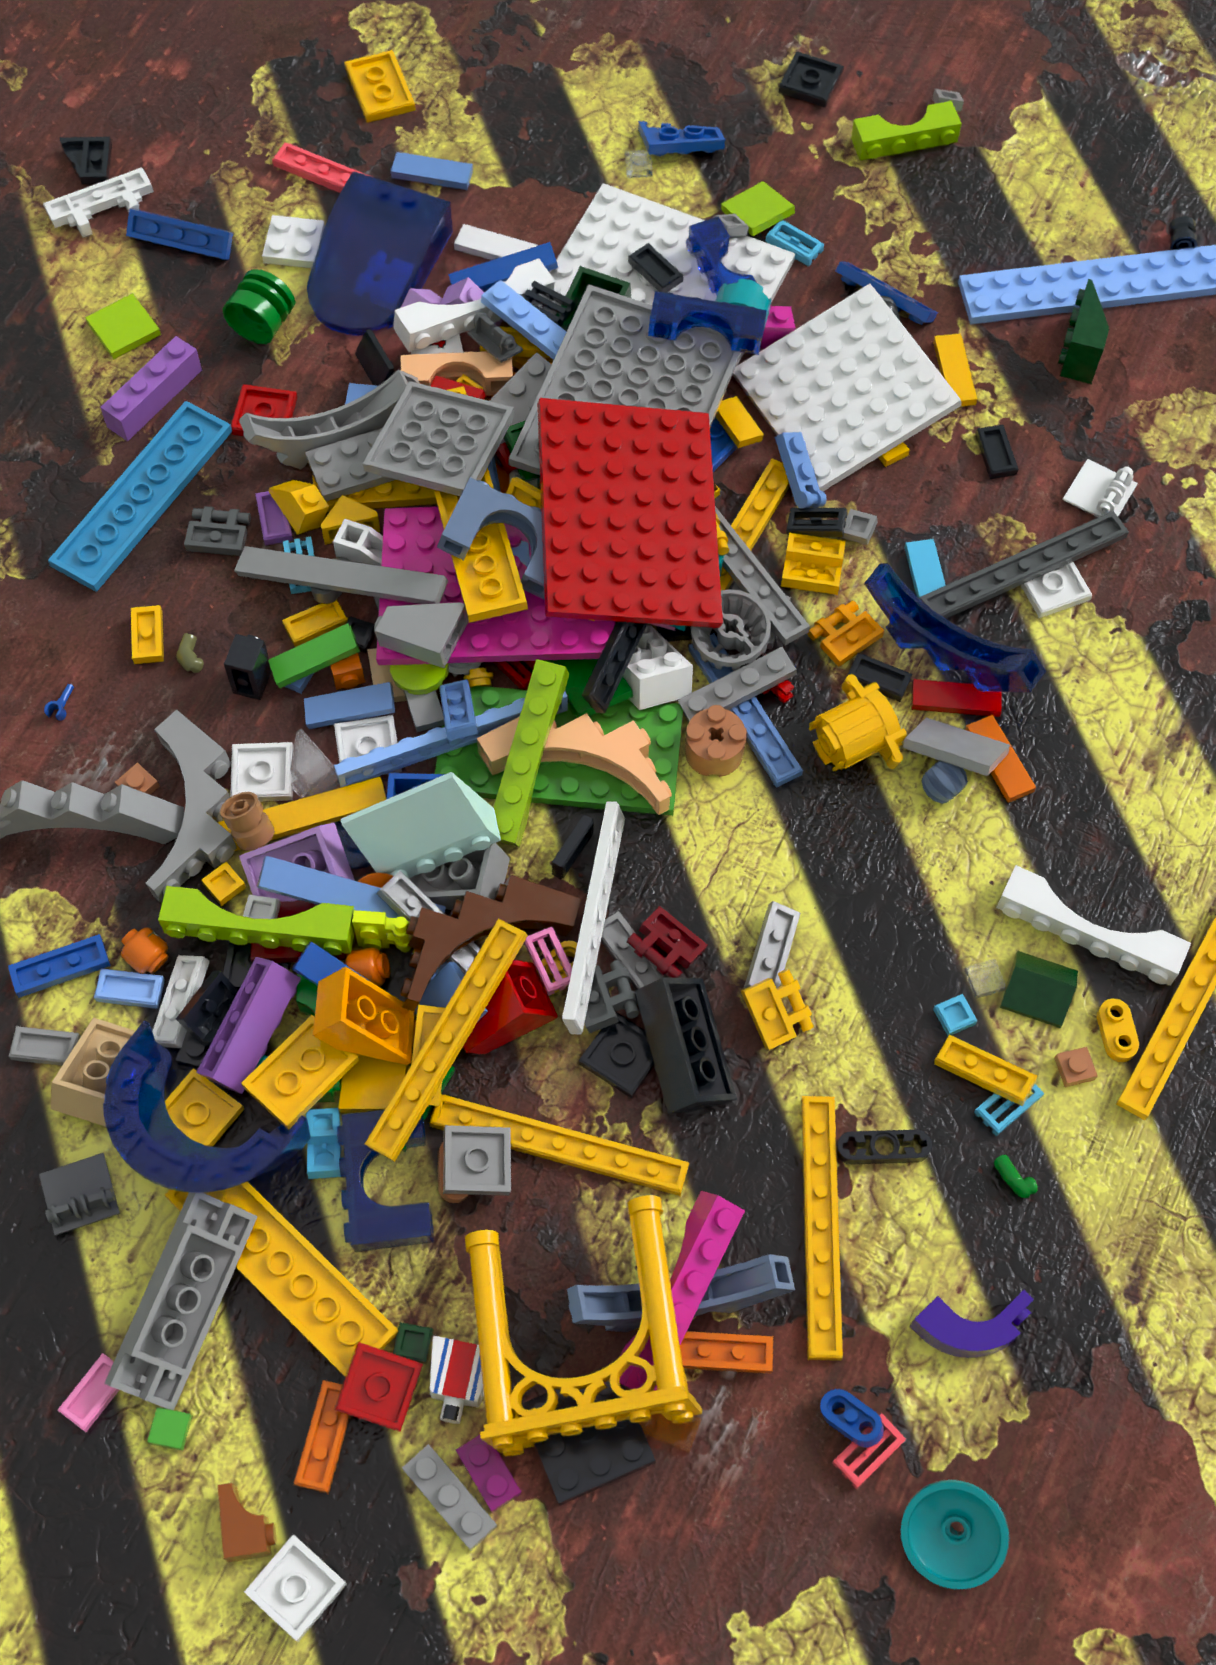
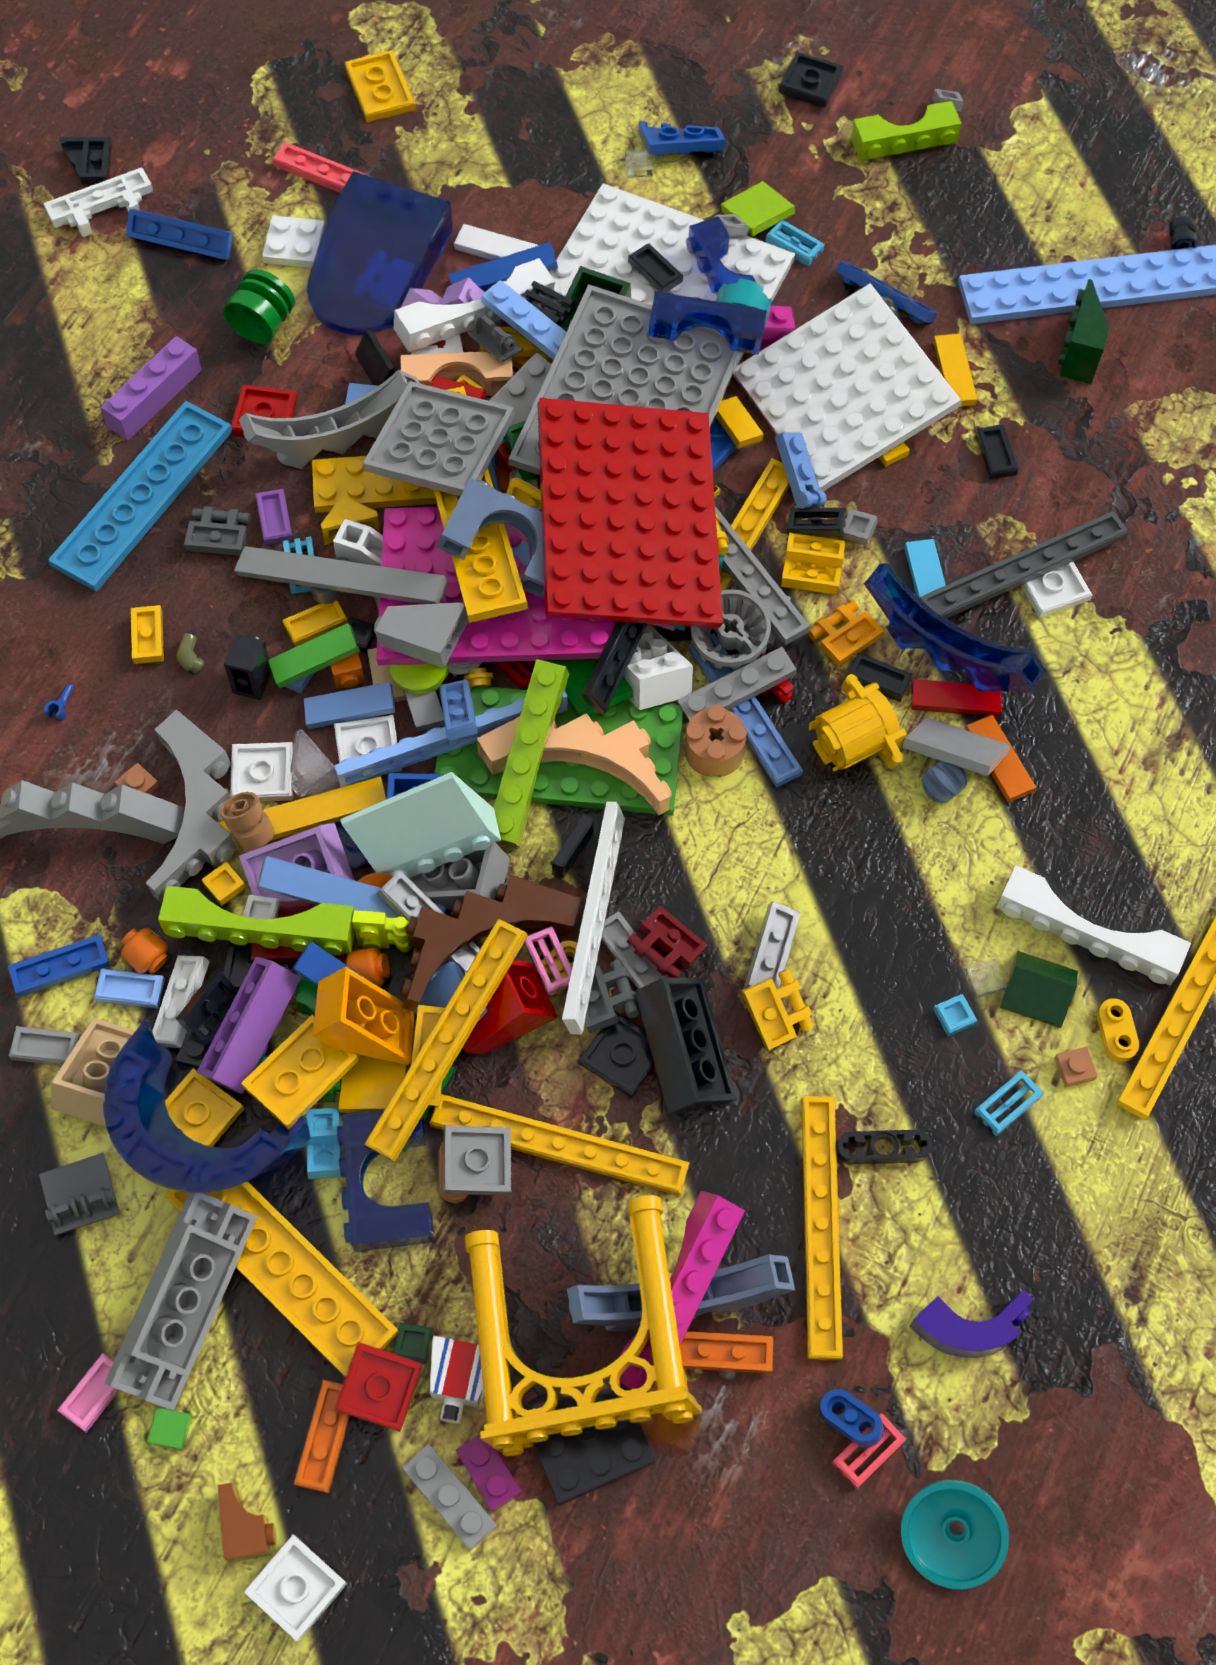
(123, 326): lime tile -> none
(300, 504): yellow slope -> none
(340, 467): light grey plate -> none
(432, 170): medium blue tile -> none
(986, 1070): yellow tile -> none
(1011, 1176): green arm -> none
(1101, 489): white hinge -> none

